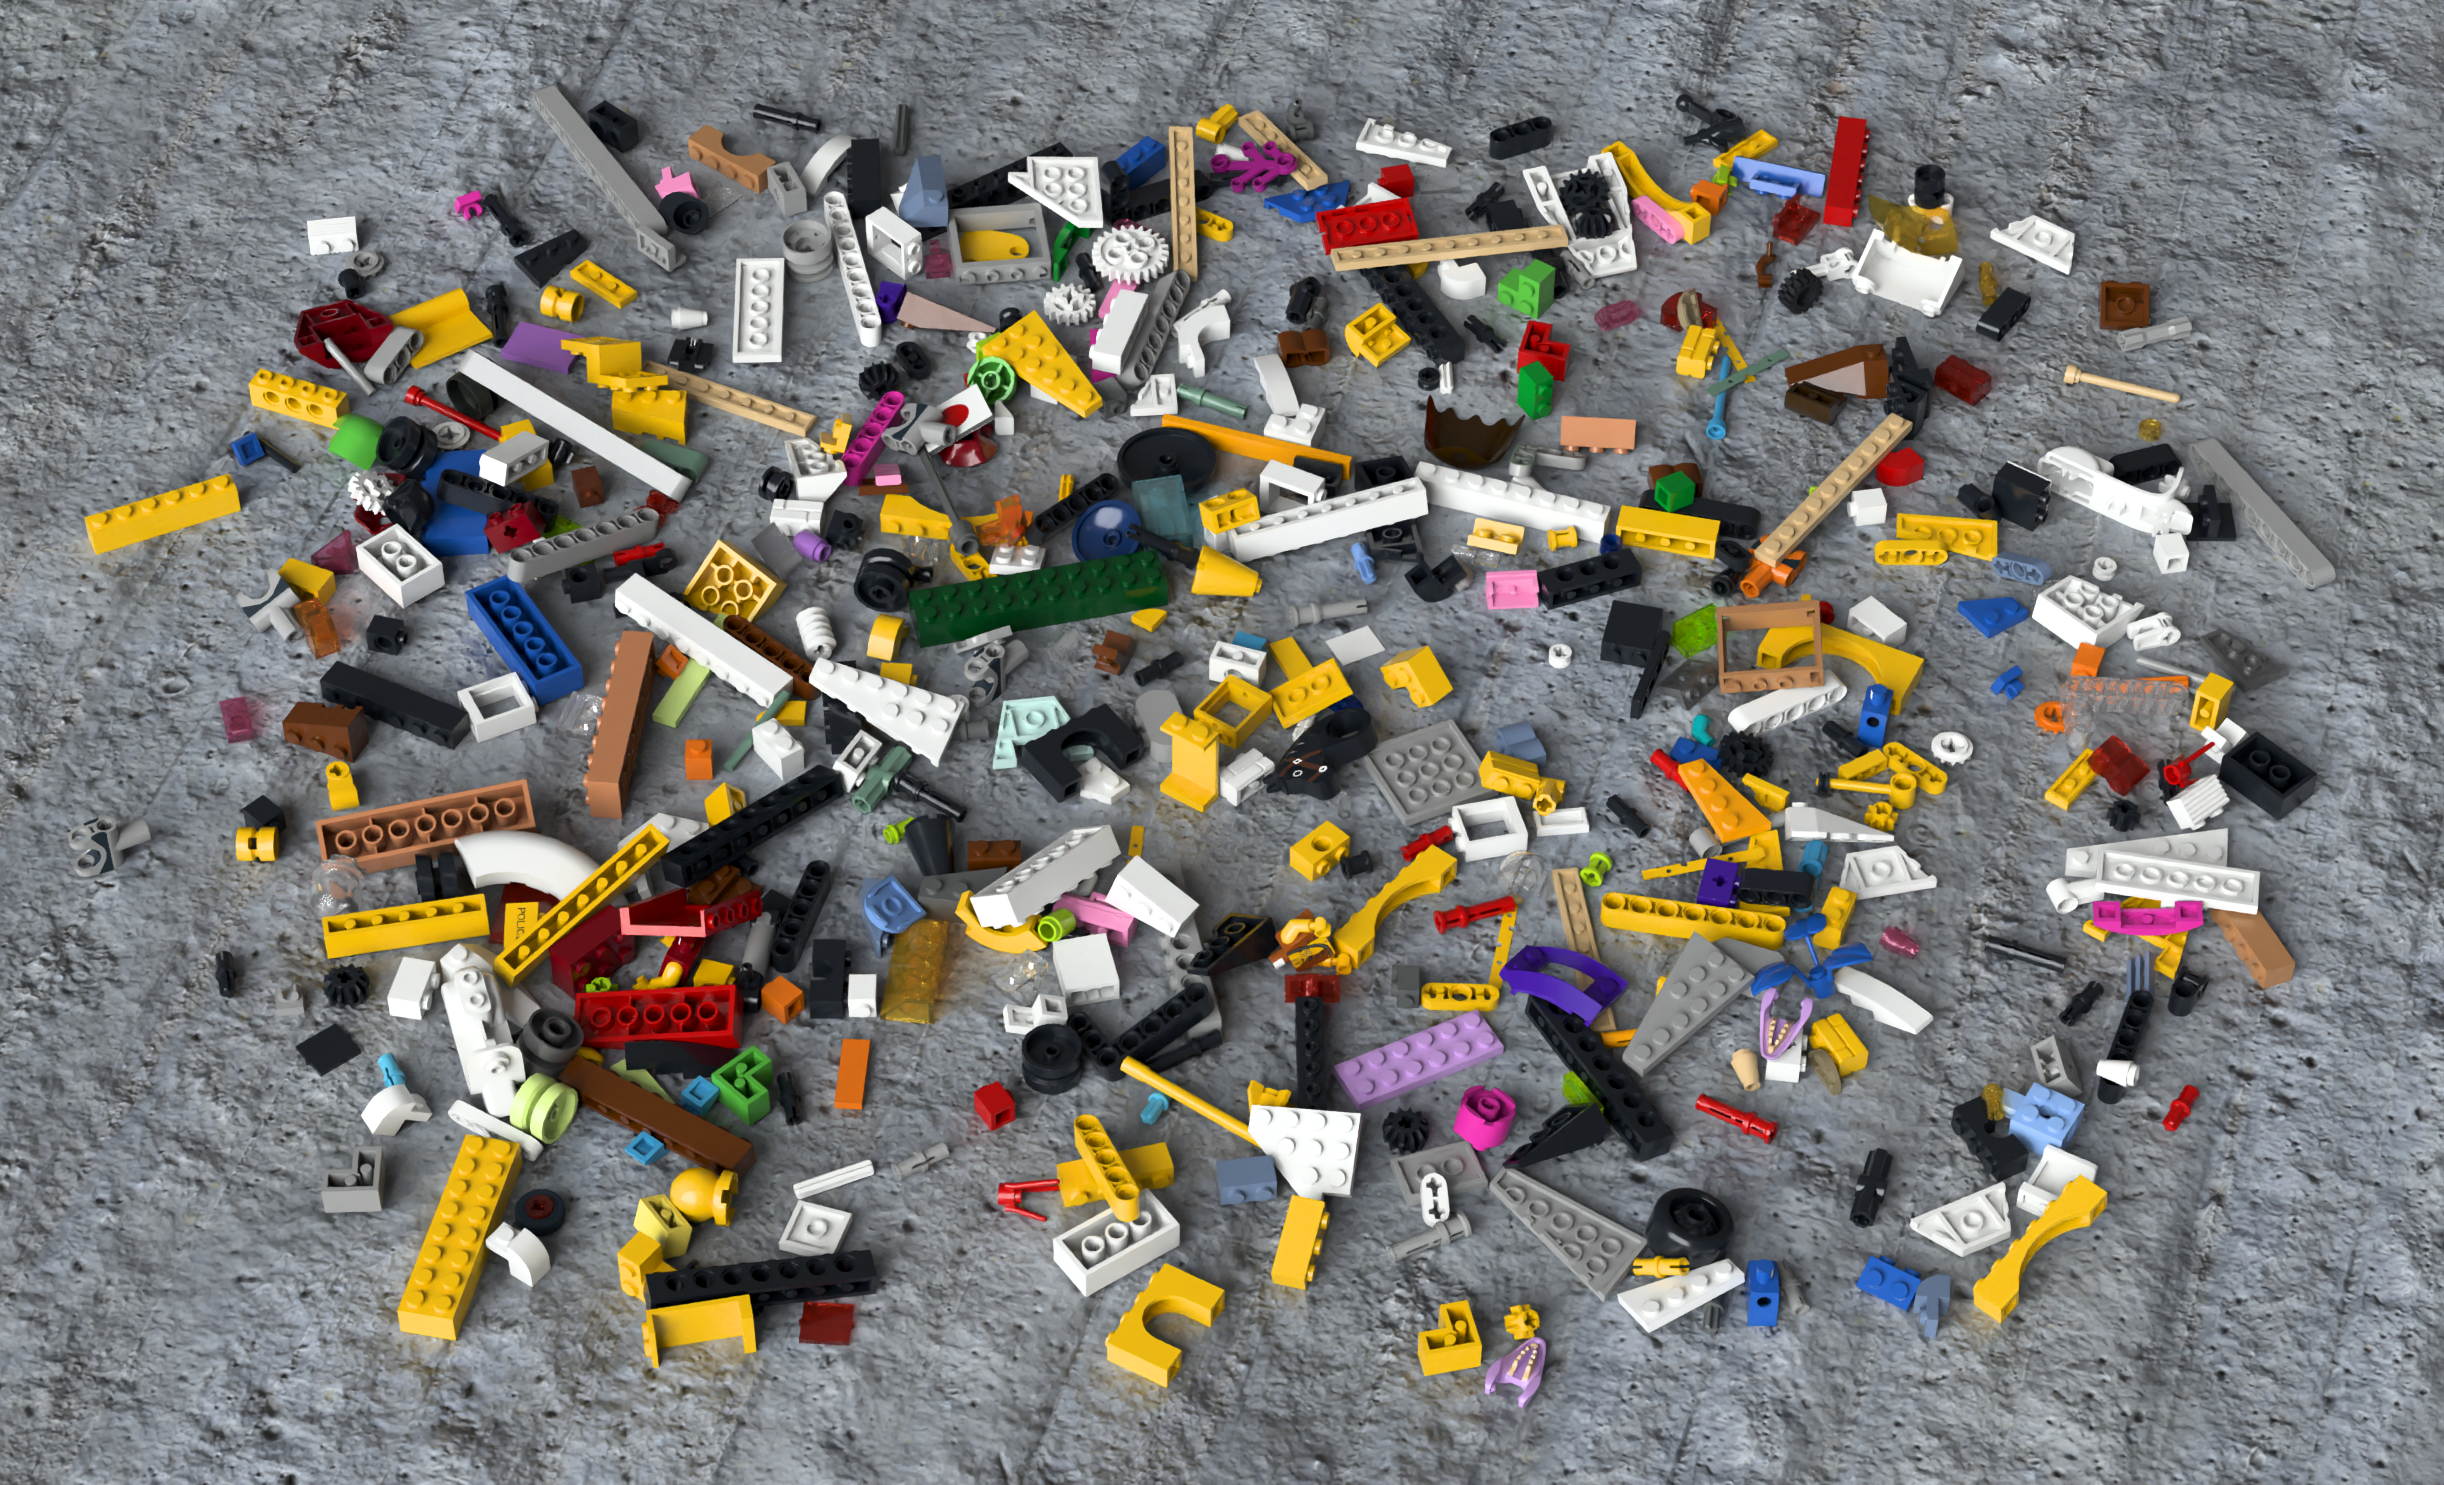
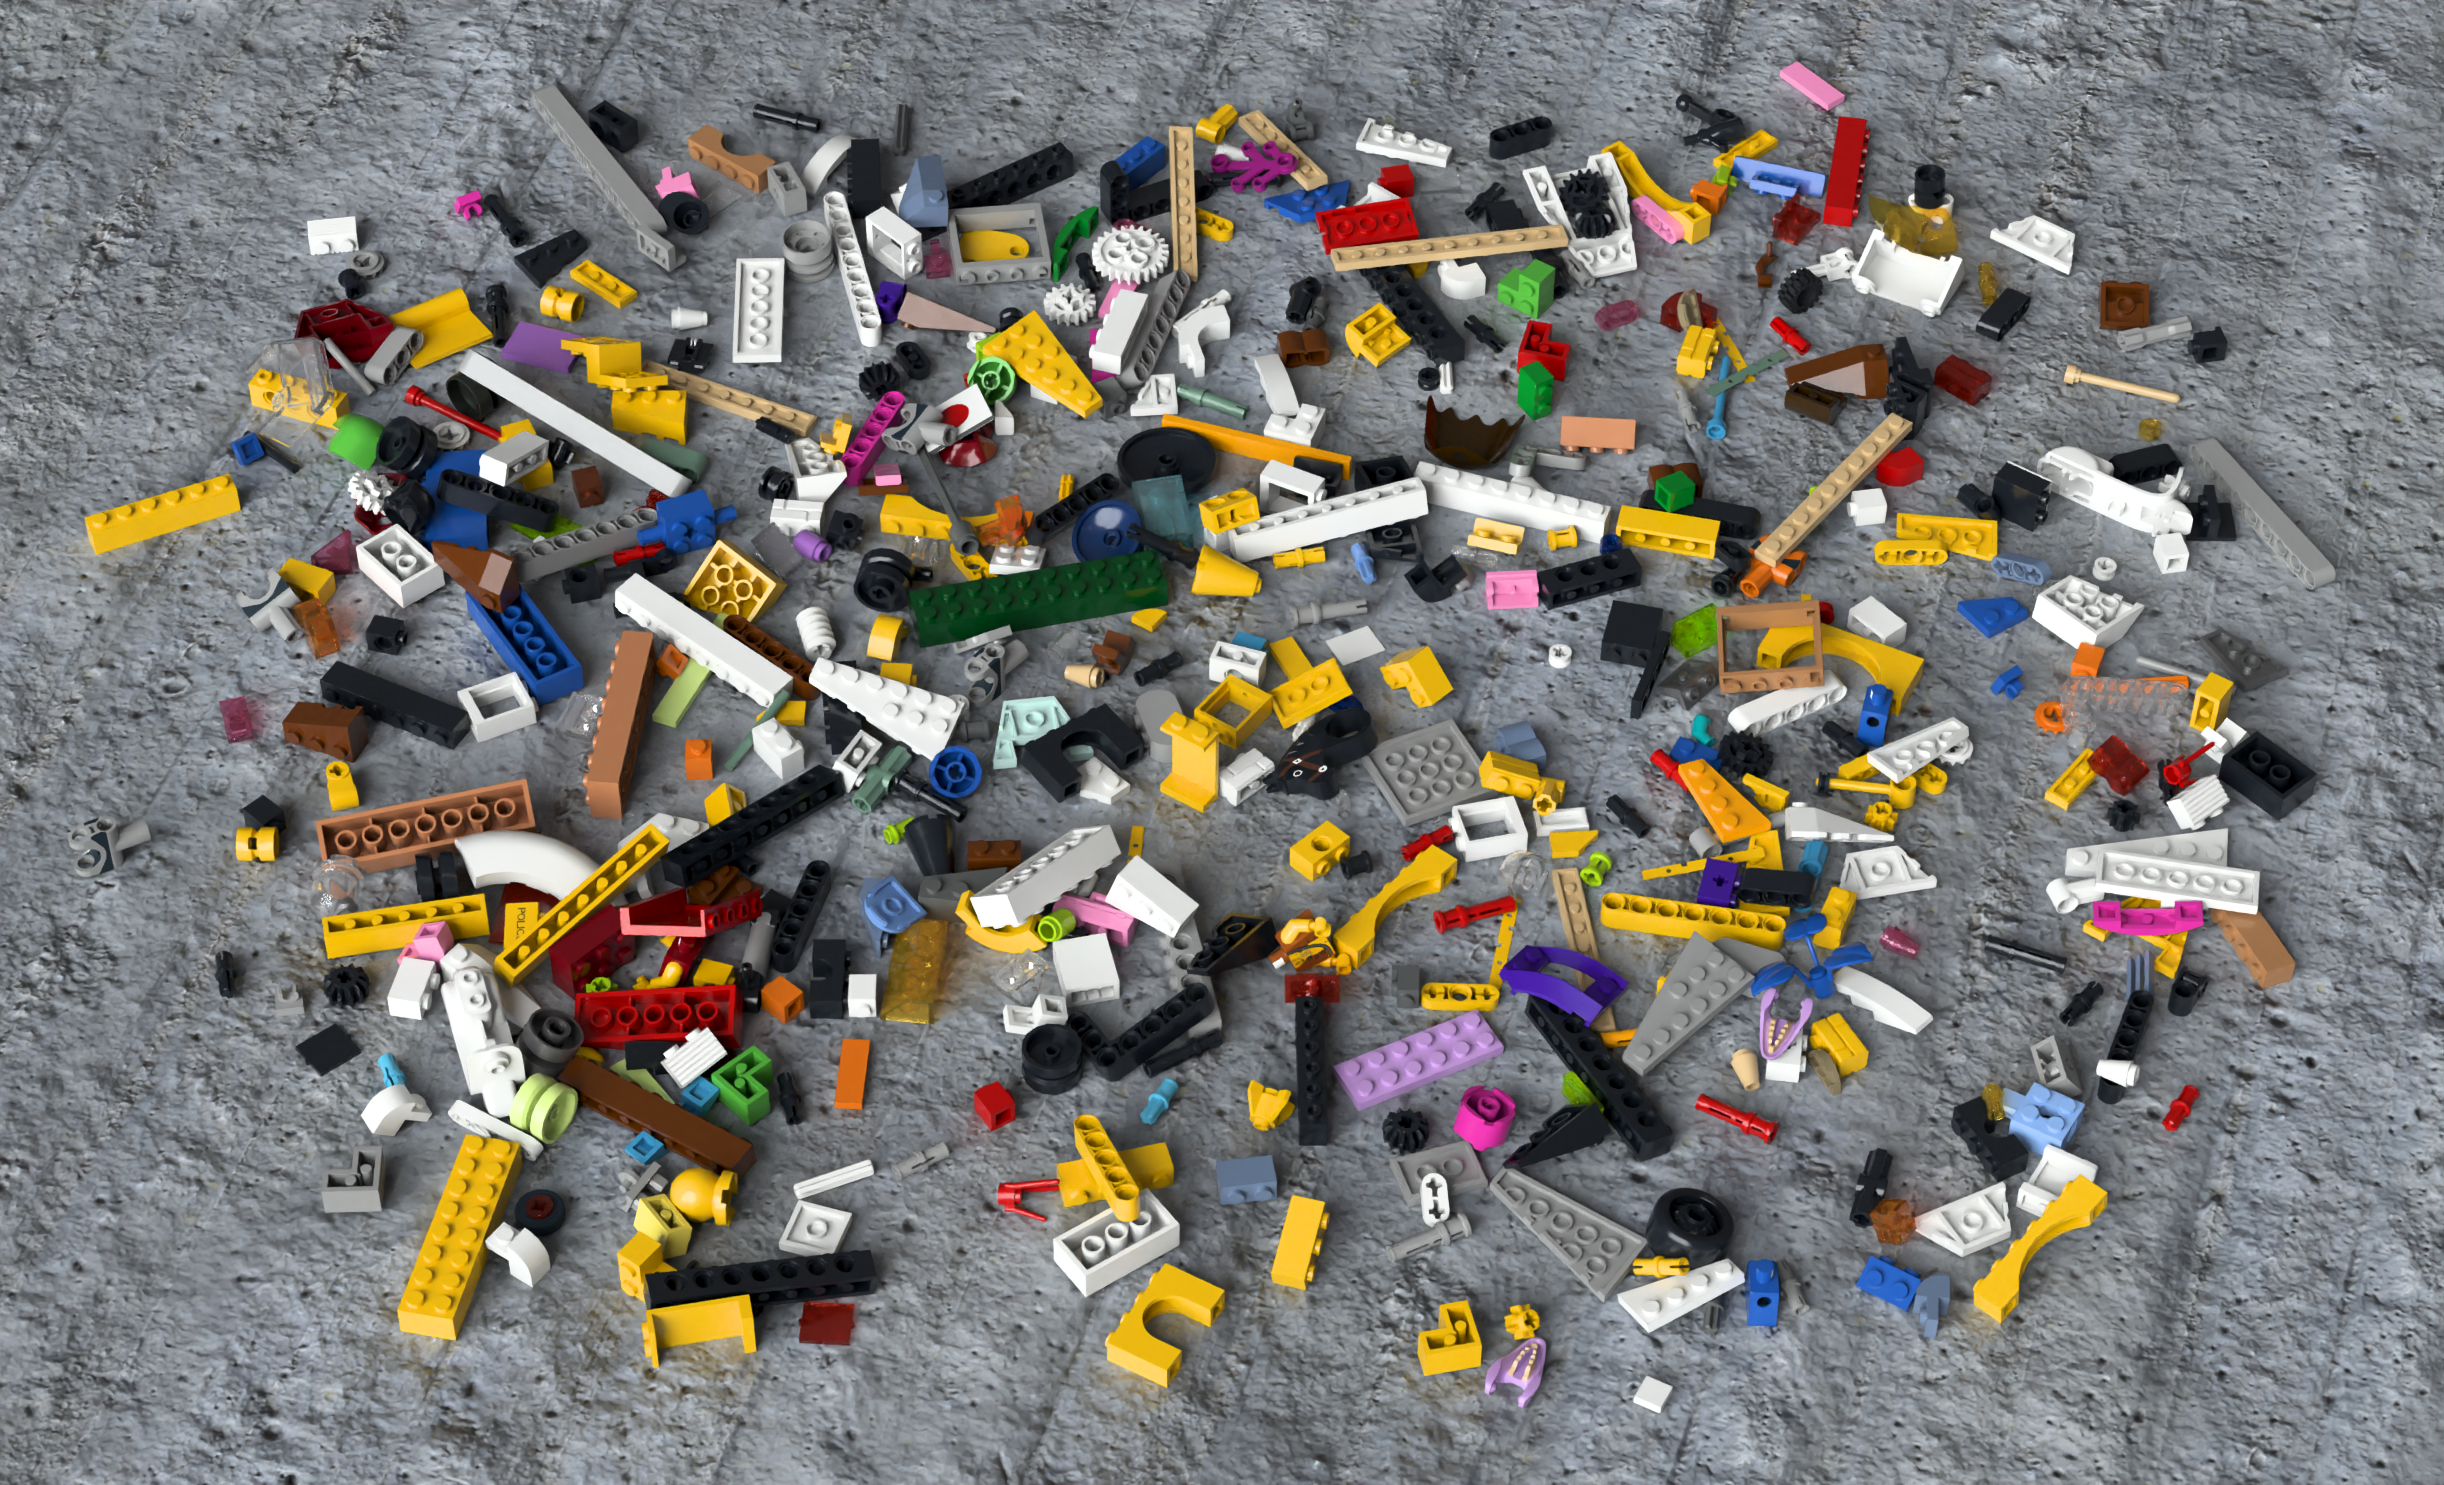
(305, 384): none -> clear windscreen
(430, 943): none -> bright pink brick
(483, 574): none -> reddish brown wedge
(514, 526): dark red brick -> none
(650, 1180): none -> light grey hips
(686, 523): none -> blue brick
(693, 1057): none -> white brick
(775, 430): none -> black axle
(955, 772): none -> blue cylinder
(1065, 186): white wing -> none
(1085, 674): none -> tan cone
(1145, 1074): yellow piece -> none
(1299, 557): none -> yellow pin
(1310, 1147): white wing -> none
(1570, 843): none -> yellow tile
(1653, 1394): none -> white tile
(1687, 410): none -> light grey pin
(1790, 335): none -> red axle
(1812, 85): none -> bright pink tile
(1893, 1221): none -> clear orange brick
(1918, 749): none -> white wing
(2152, 632): white piece -> none
(2208, 346): none -> black brick

